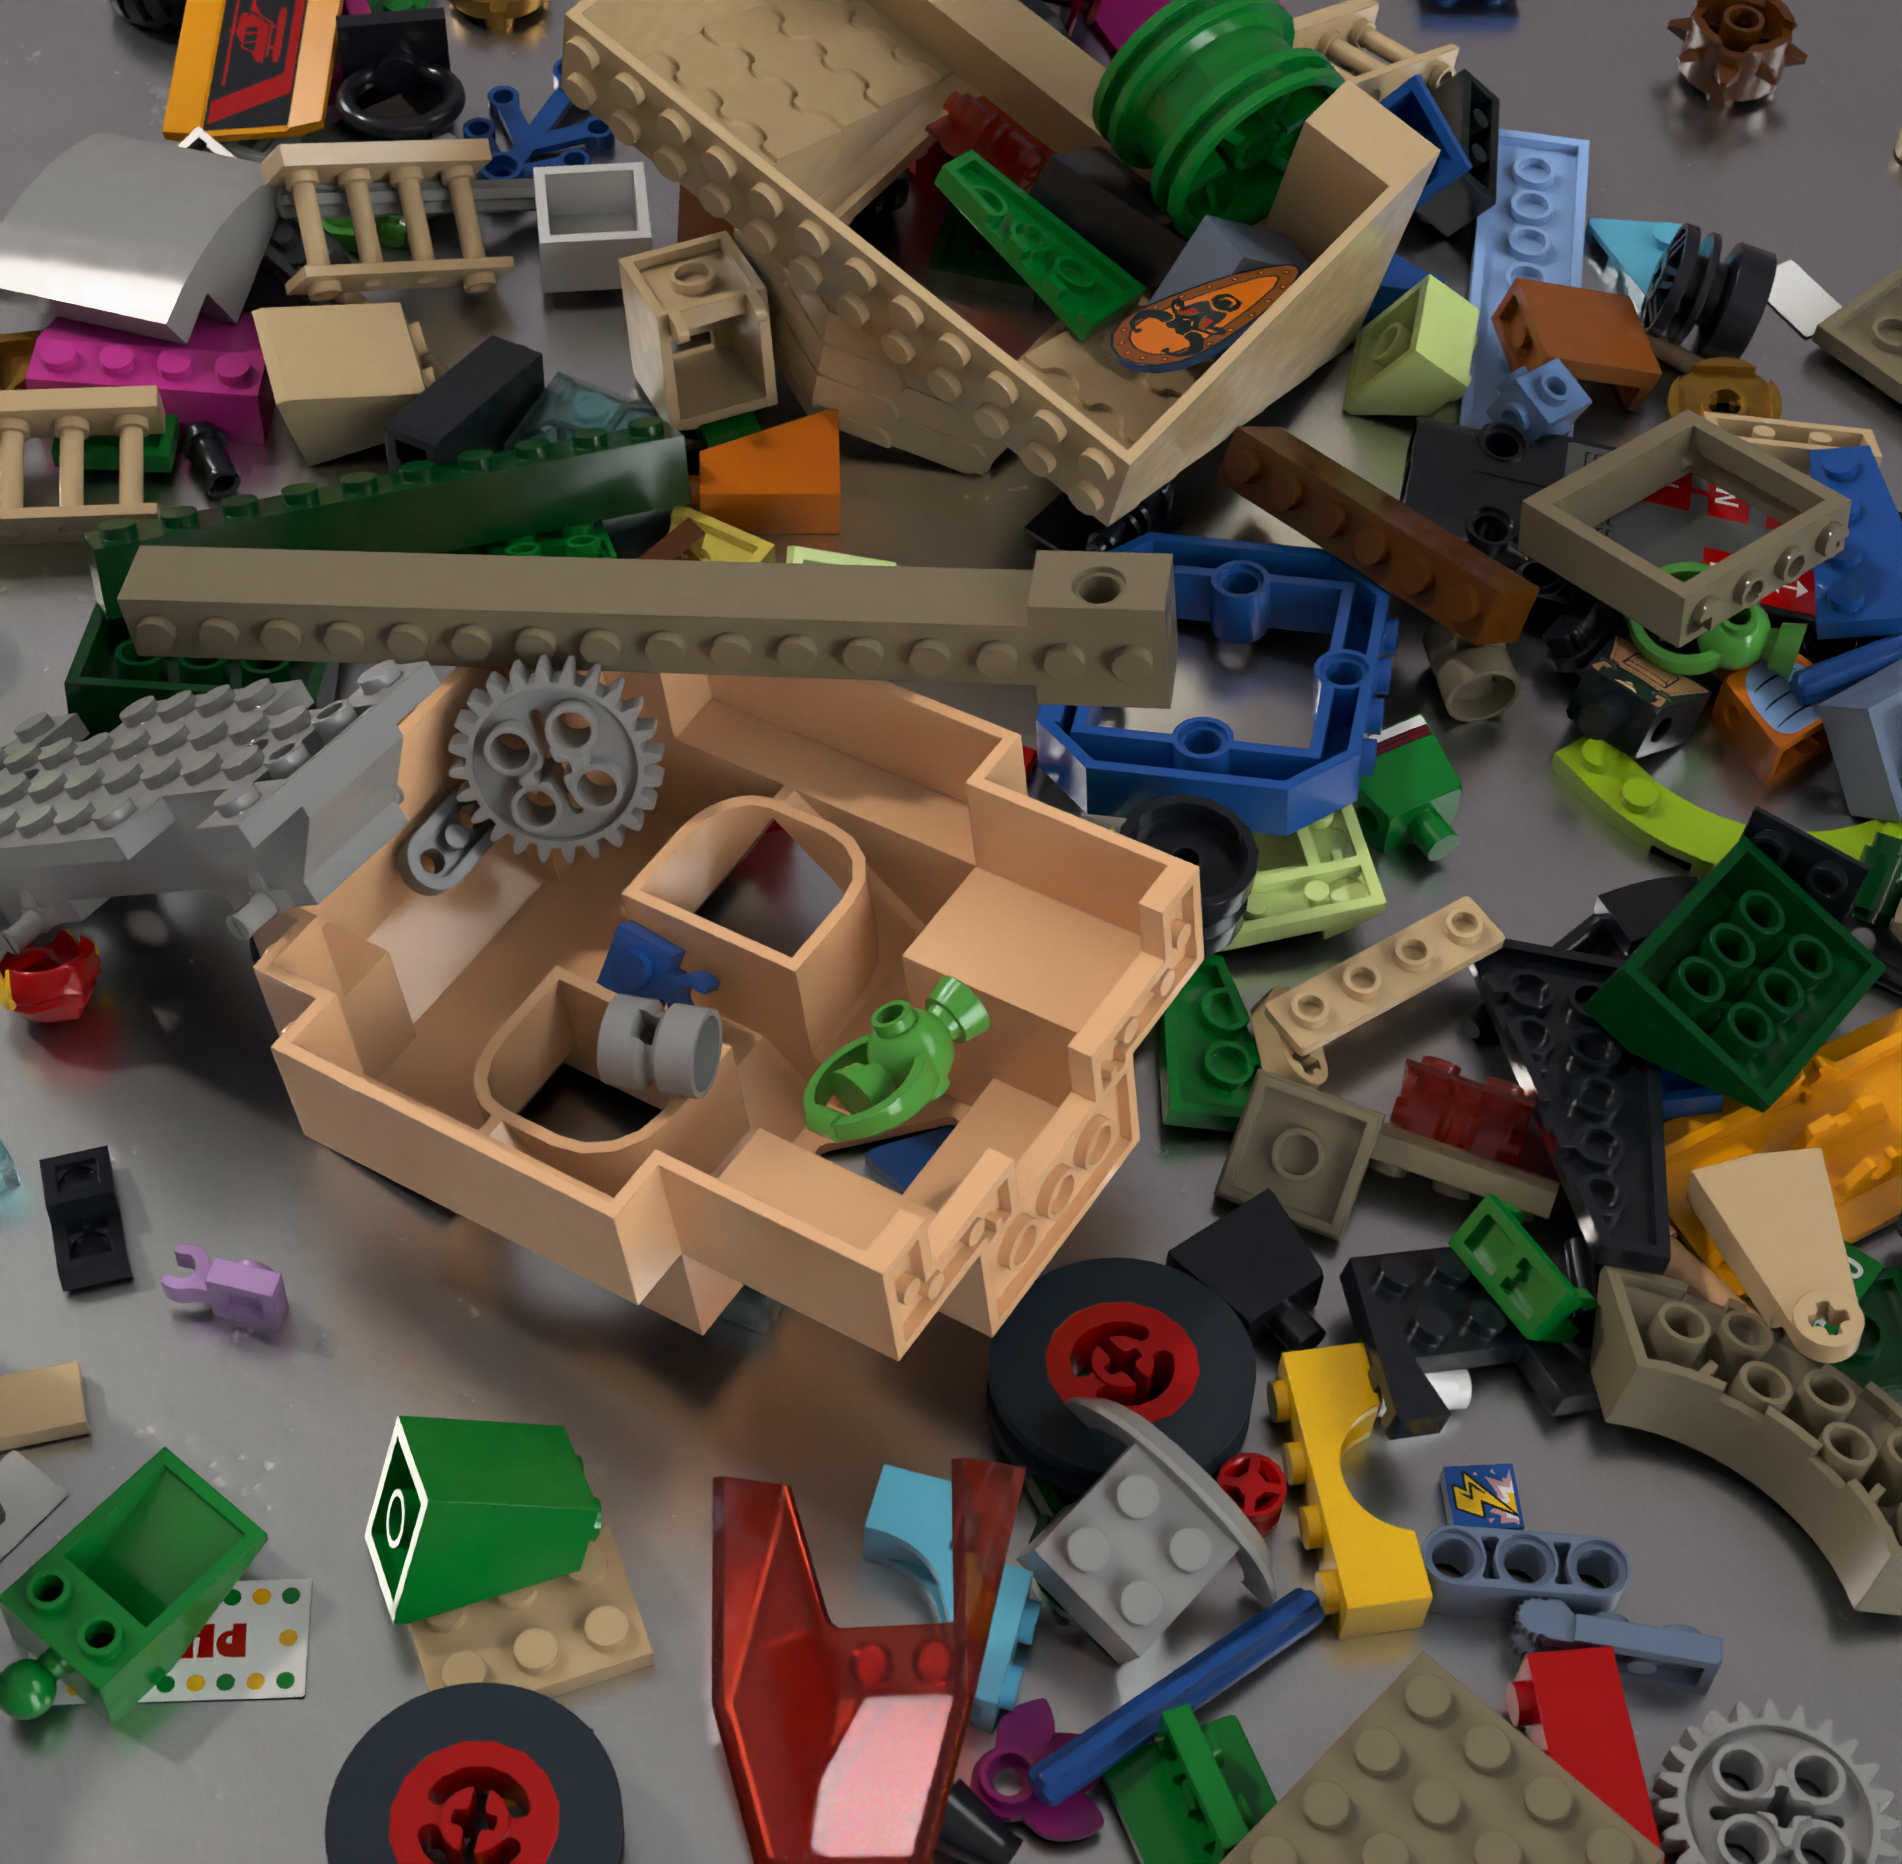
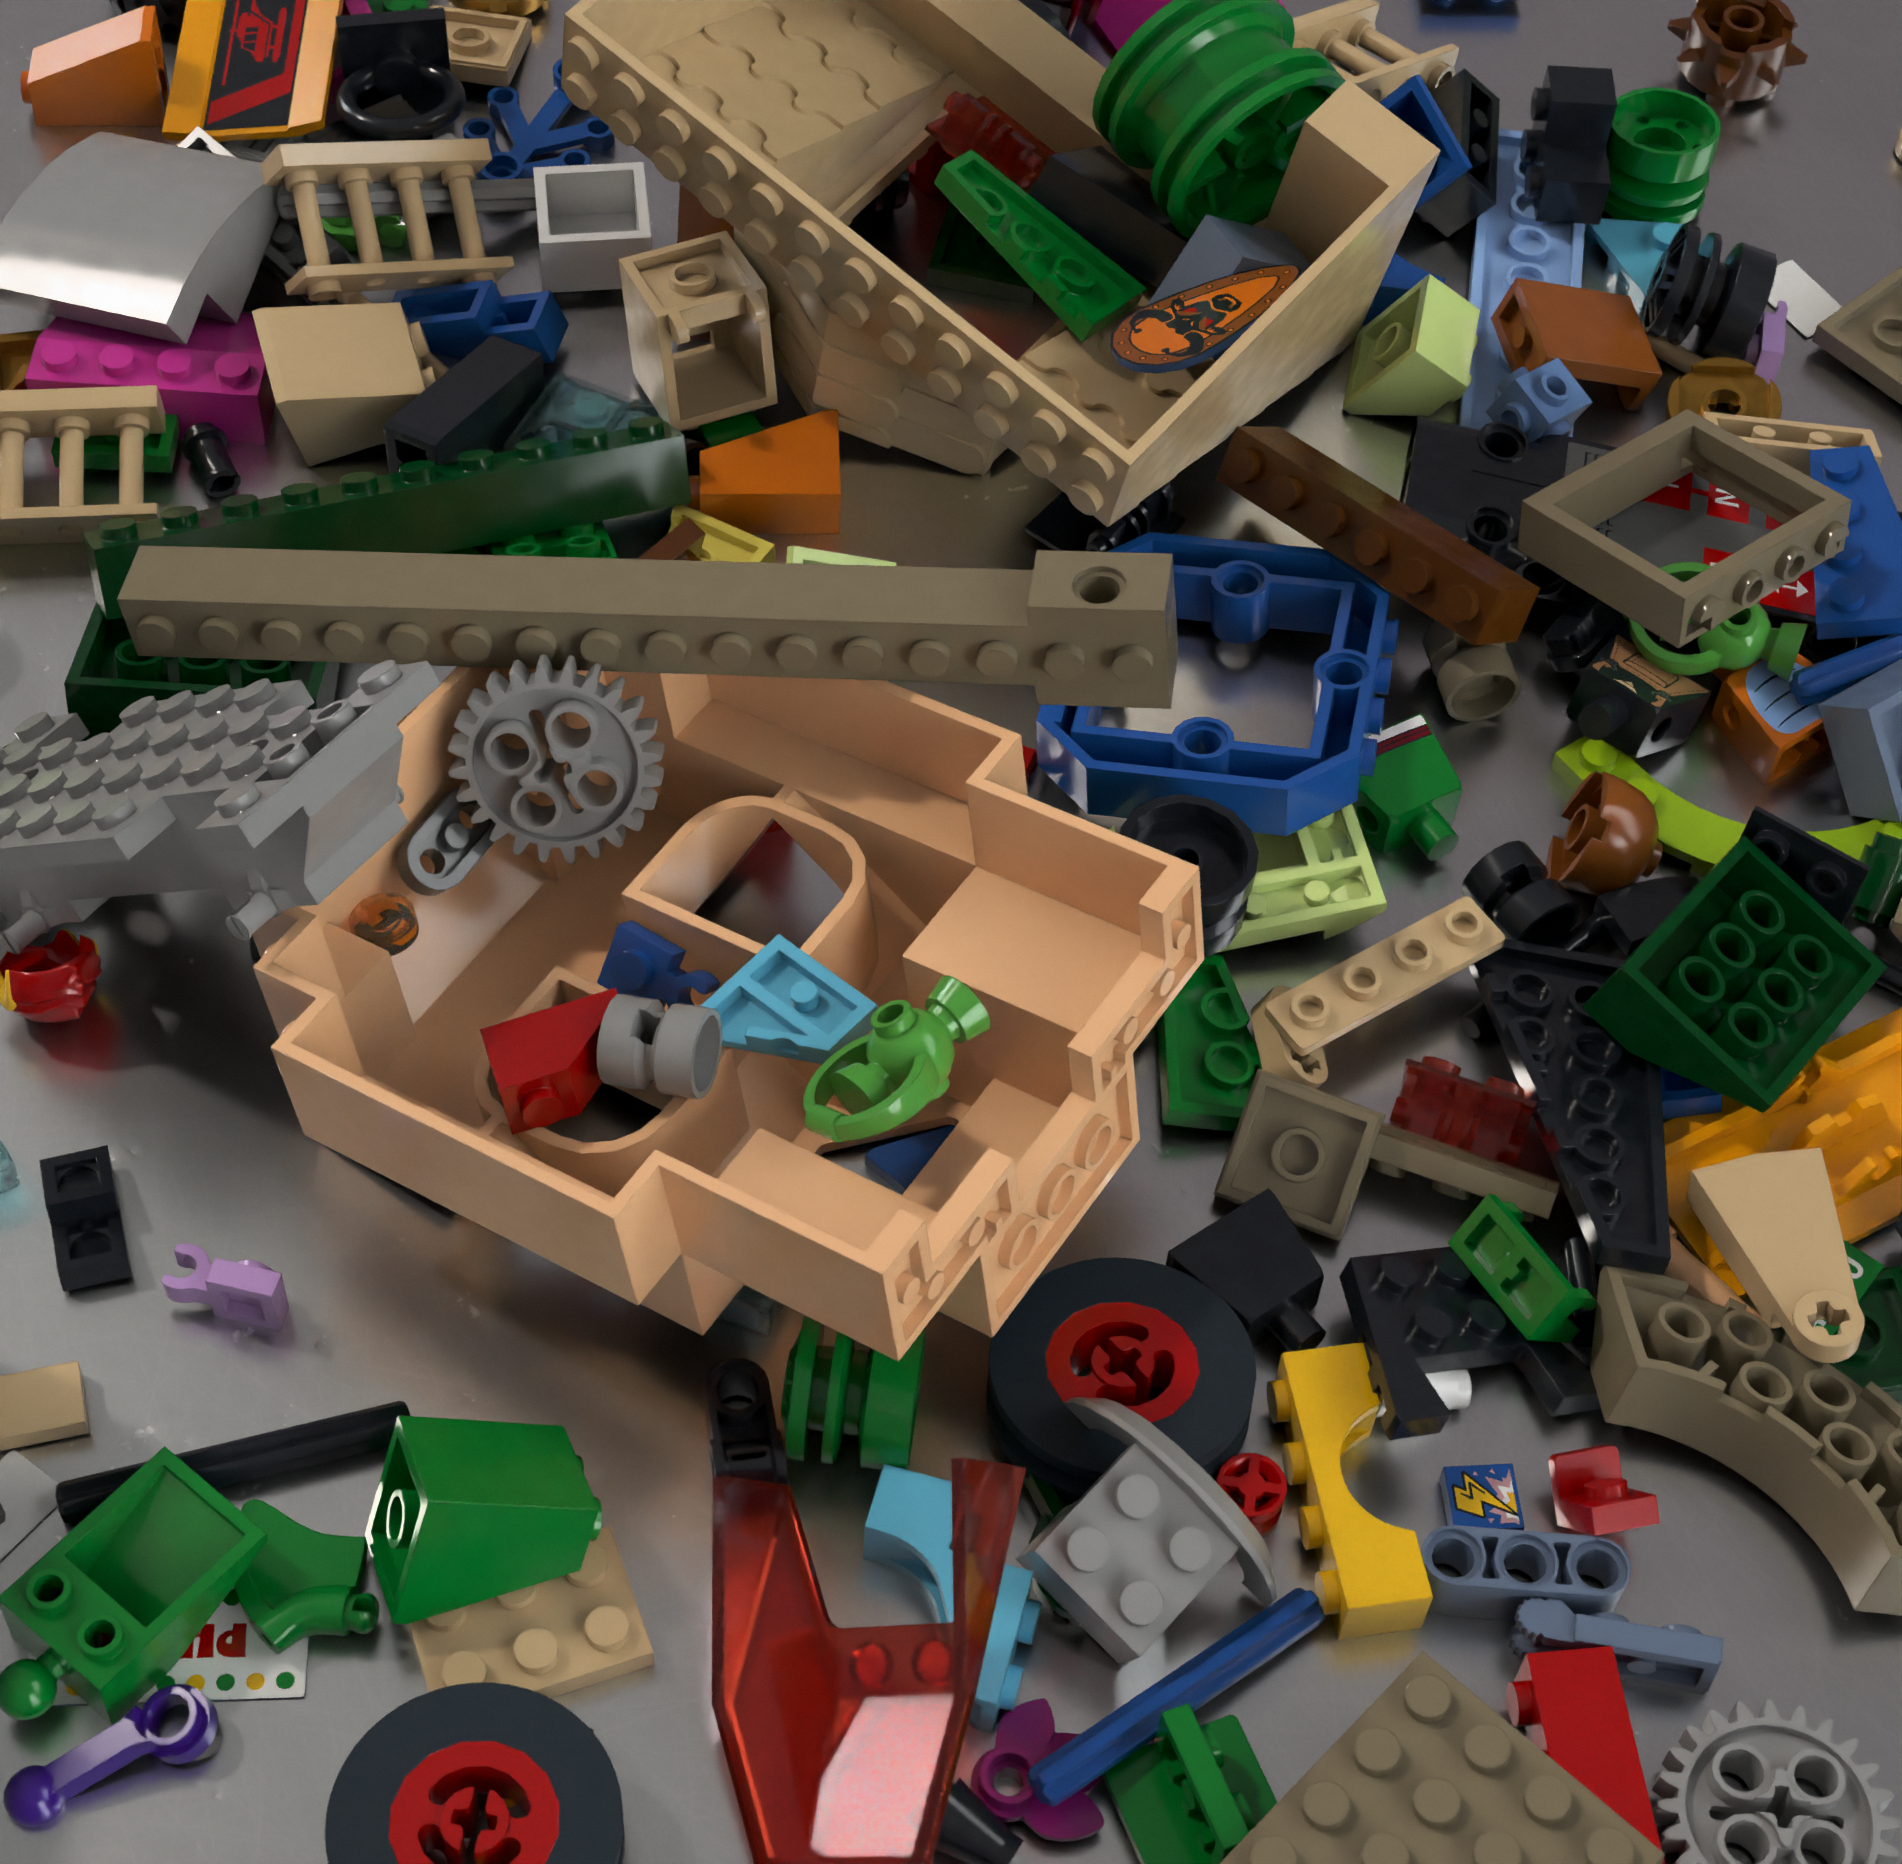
(39, 1792): none -> dark purple piece
(101, 75): none -> orange slope
(251, 1456): none -> black axle
(304, 1582): none -> green arm
(385, 921): none -> clear orange tile
(467, 314): none -> blue slope
(485, 45): none -> tan tile
(547, 1061): none -> red slope
(747, 1439): none -> black piece
(790, 1006): none -> medium azure wing
(850, 1395): none -> green wheel
(1518, 897): none -> black wheel
(1568, 144): none -> black brick
(1594, 1496): none -> red bracket
(1607, 838): none -> dark orange cylinder
(1660, 155): none -> green wheel
(1768, 343): none -> lavender plate

